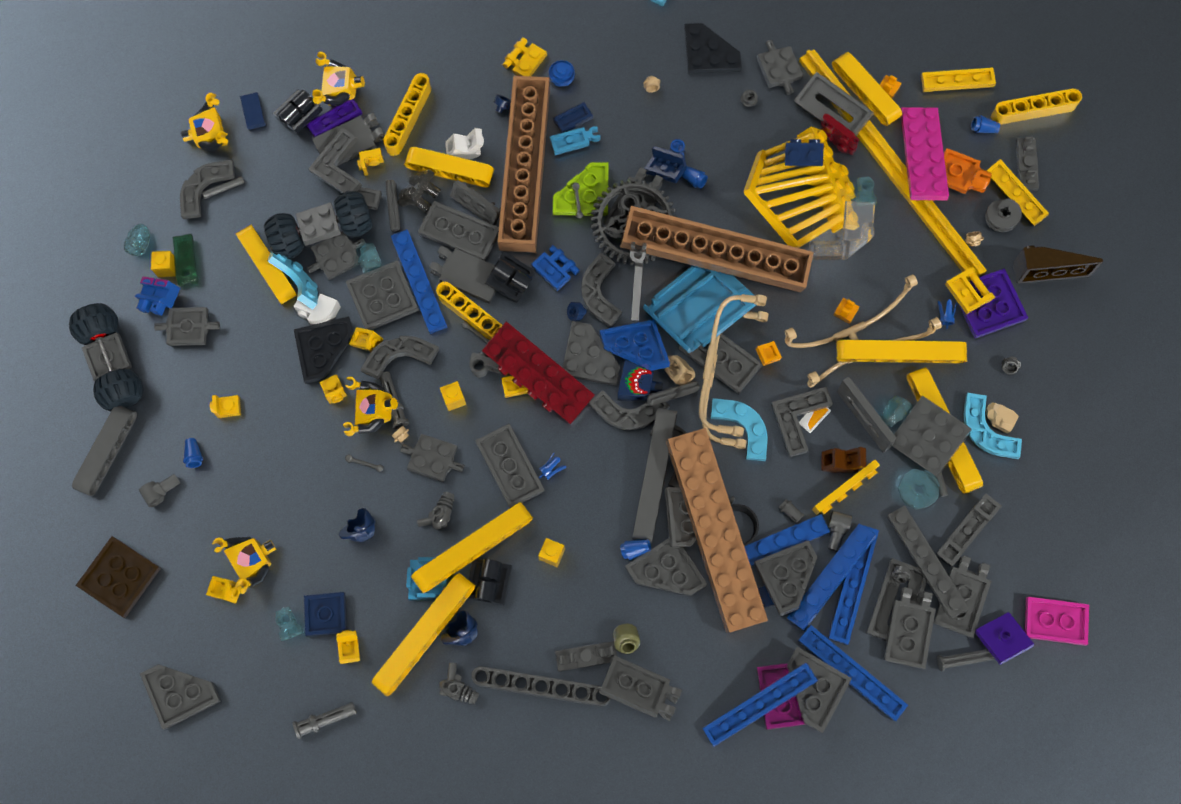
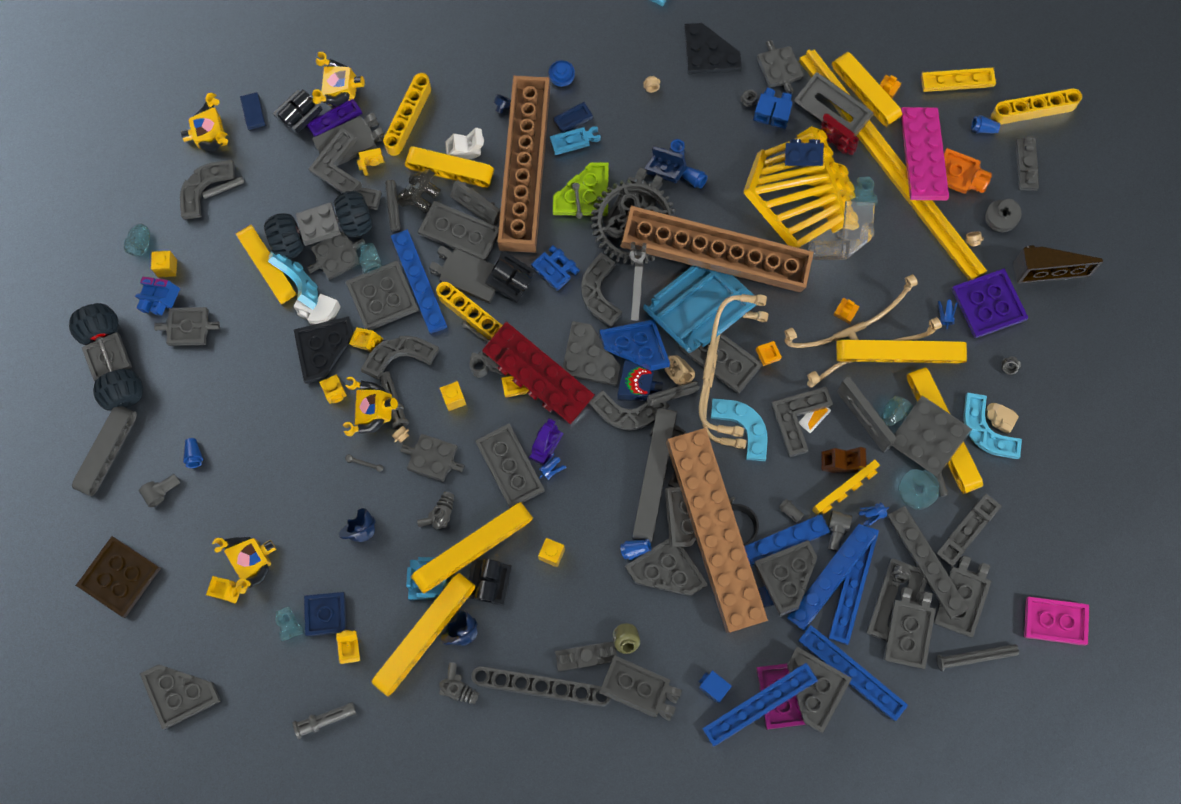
(185, 259): clear green plate -> none
(225, 406): yellow bracket -> none
(530, 60): yellow plate -> none
(545, 442): none -> dark purple piece
(576, 311): dark blue tile -> none
(714, 686): none -> blue brick
(781, 107): none -> blue hips
(875, 512): none -> blue piece
(965, 293): yellow plate -> none
(1004, 638): dark purple plate -> none
(1015, 190): yellow plate -> none

